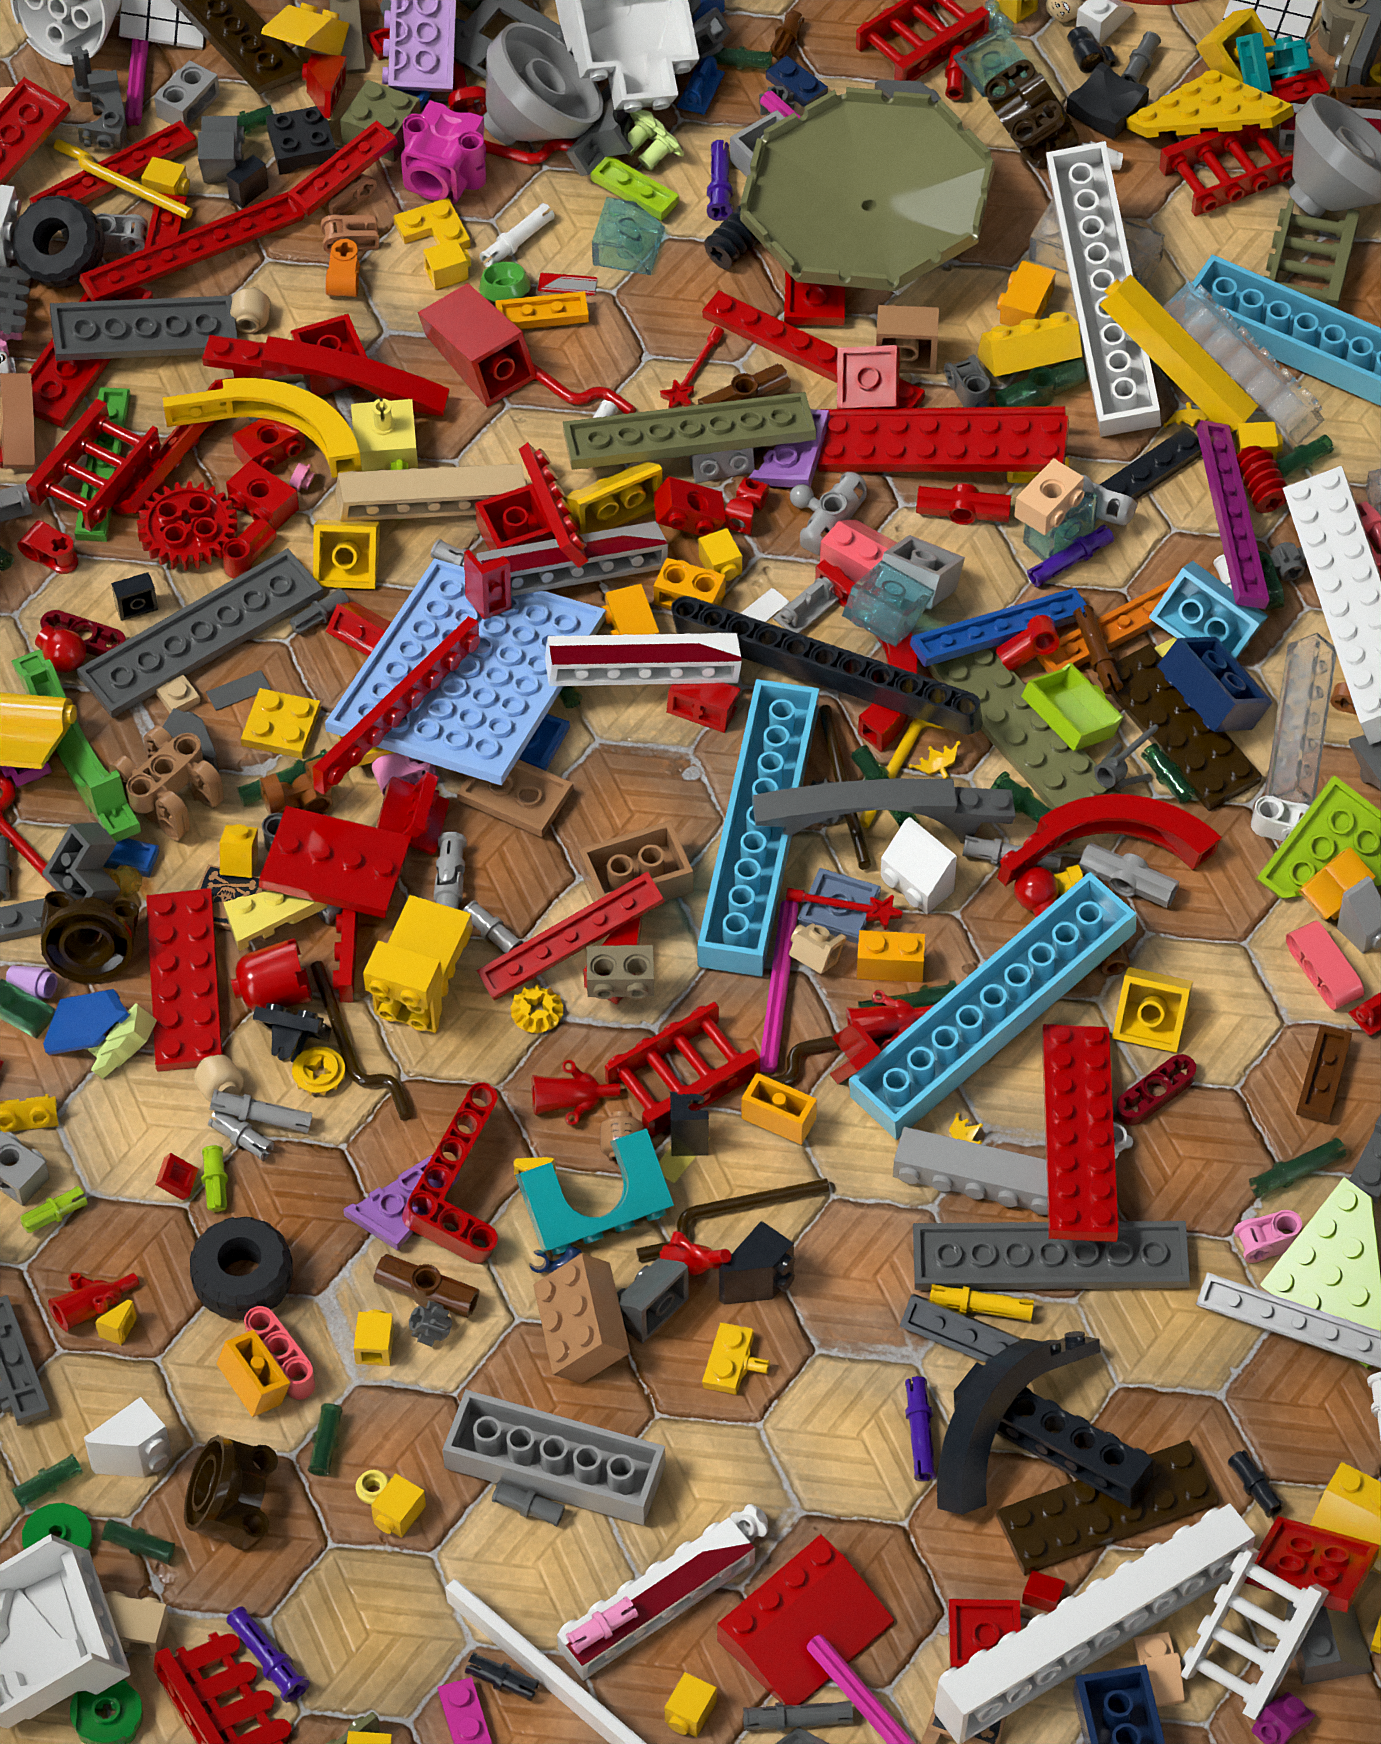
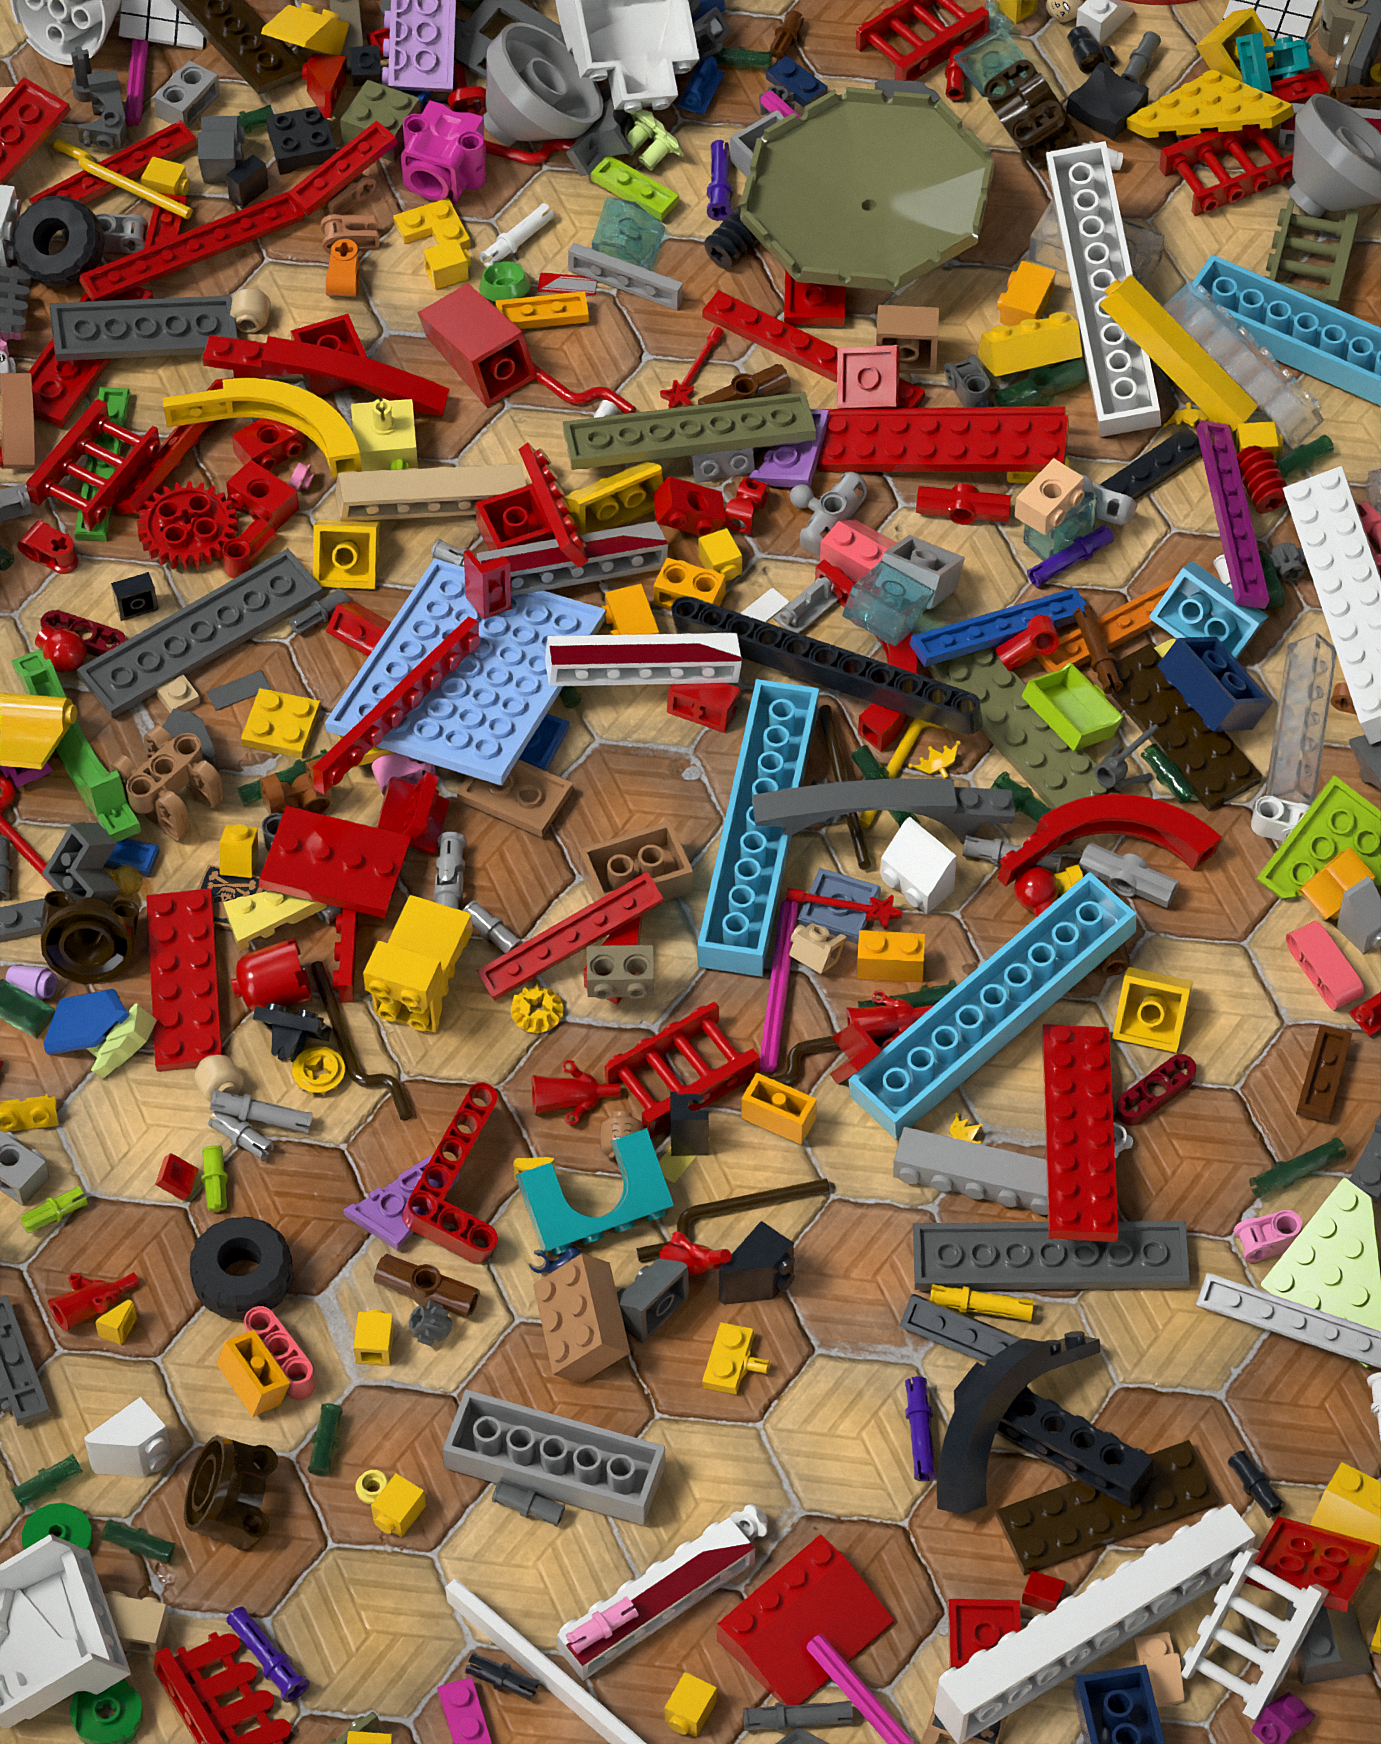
(365, 64): none -> black brick
(625, 276): none -> light grey plate

